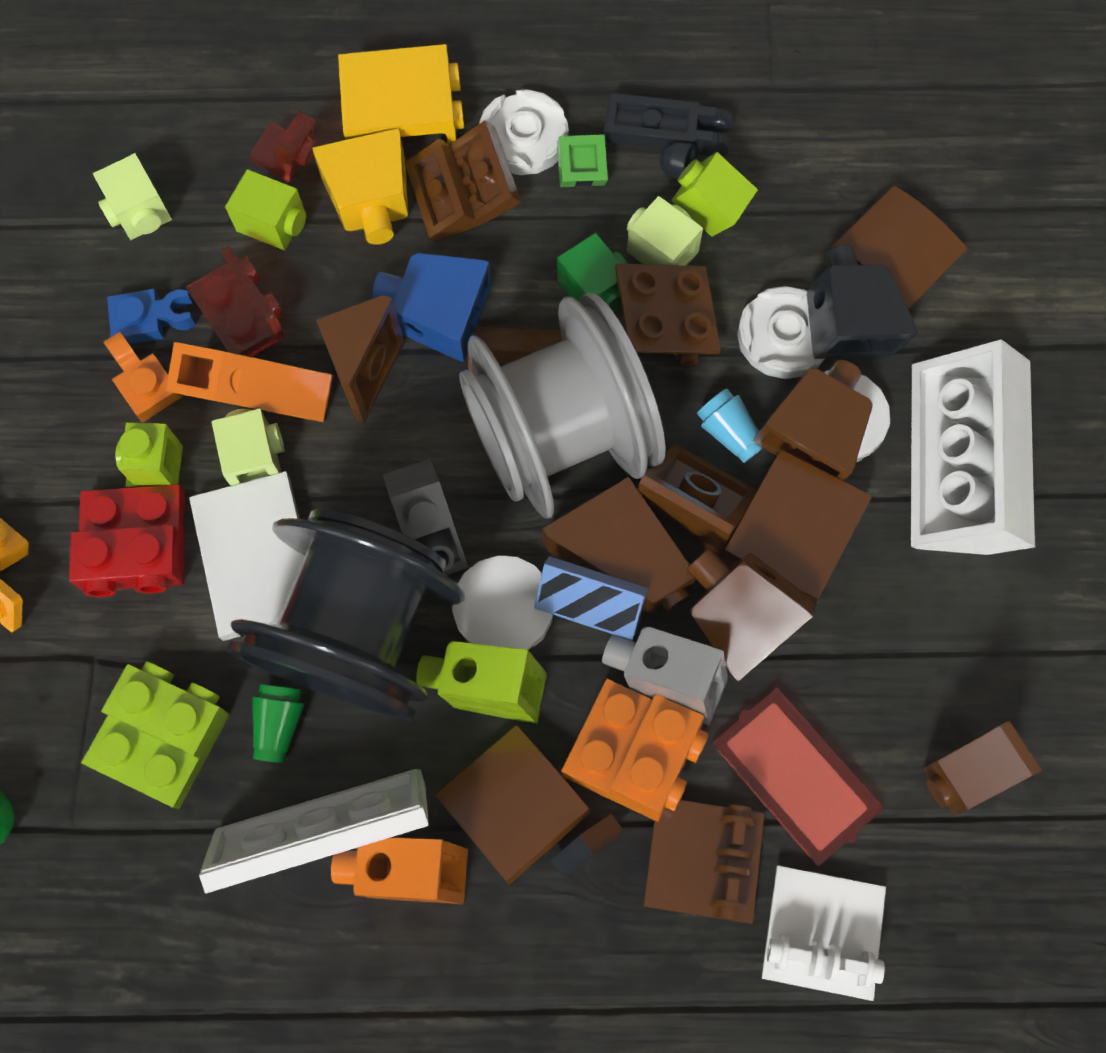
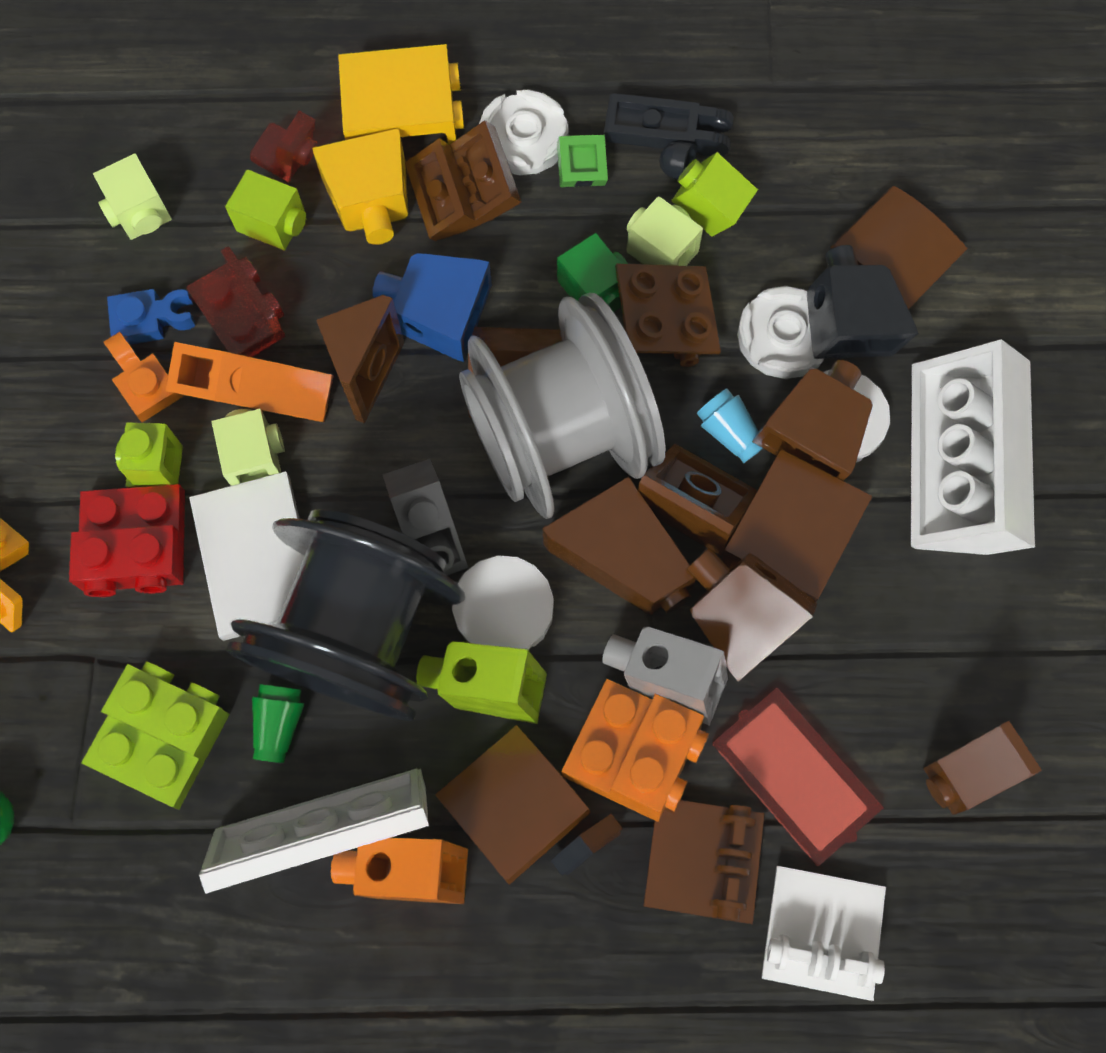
(590, 598): medium blue tile -> none

